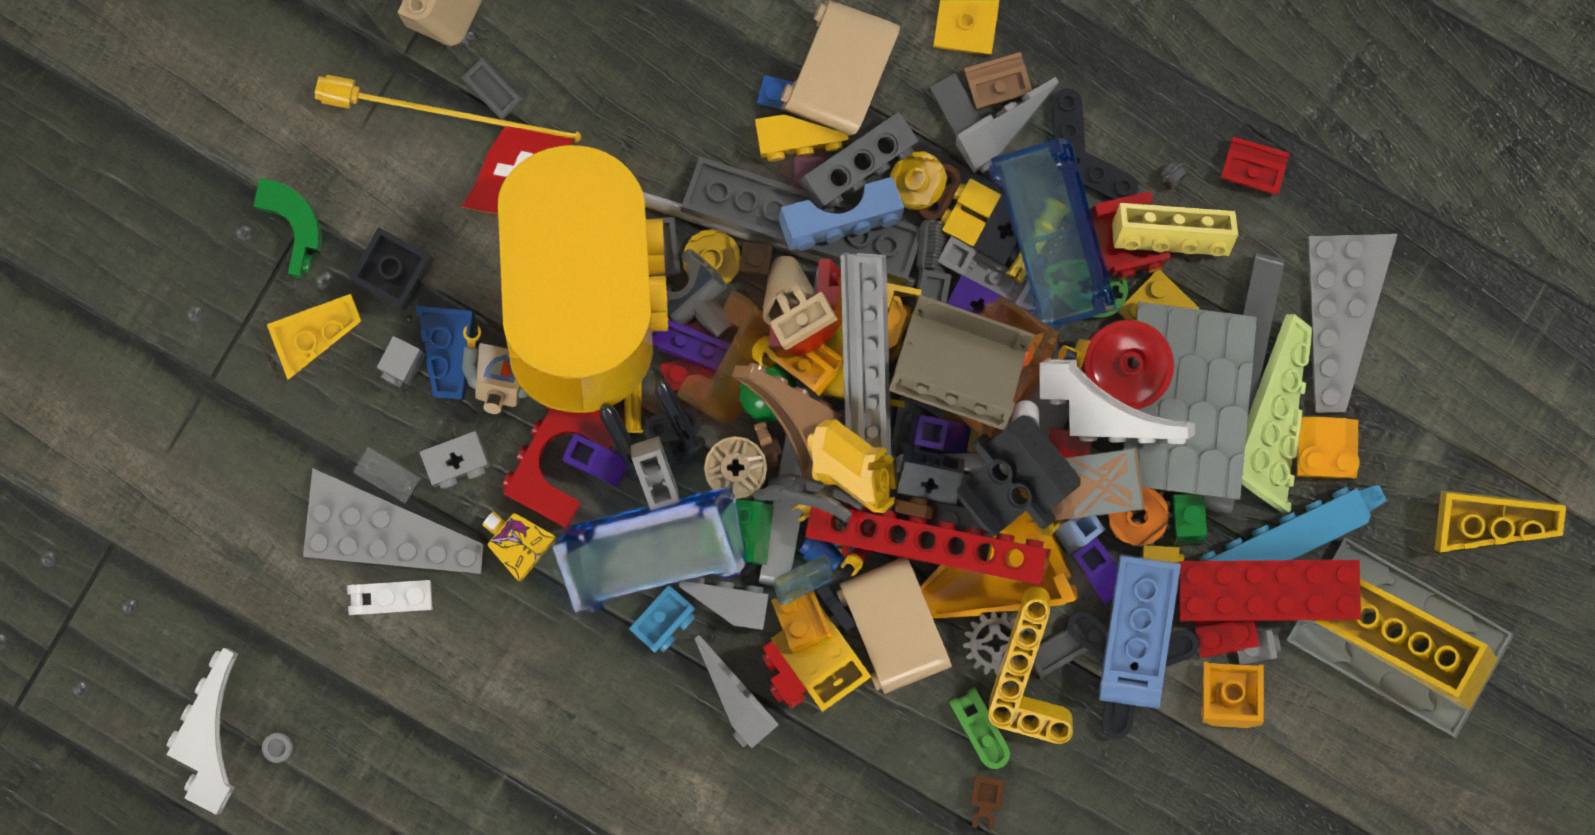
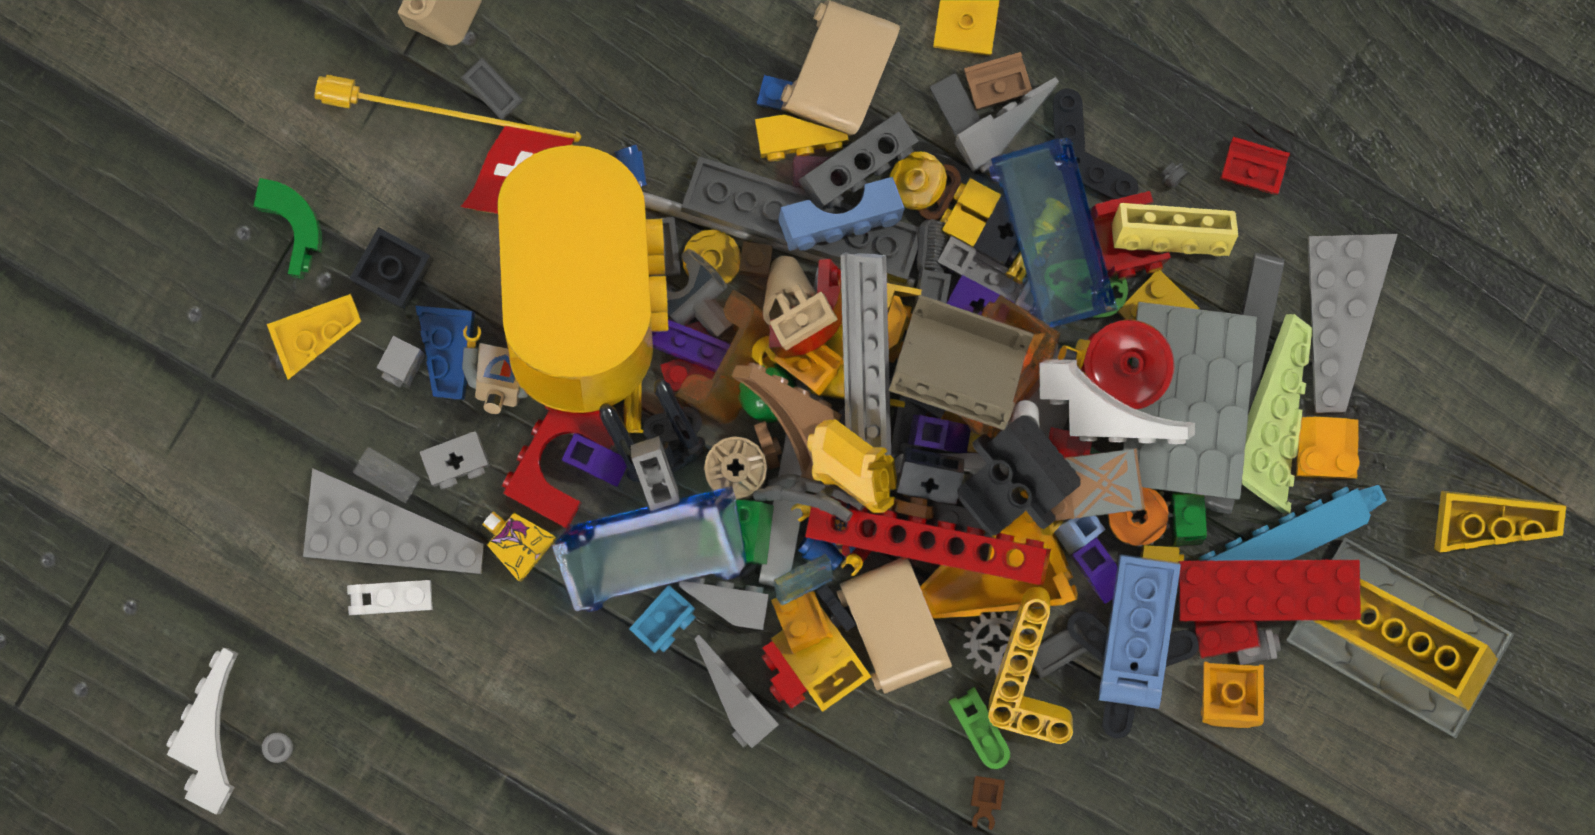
(633, 160): none -> blue cone

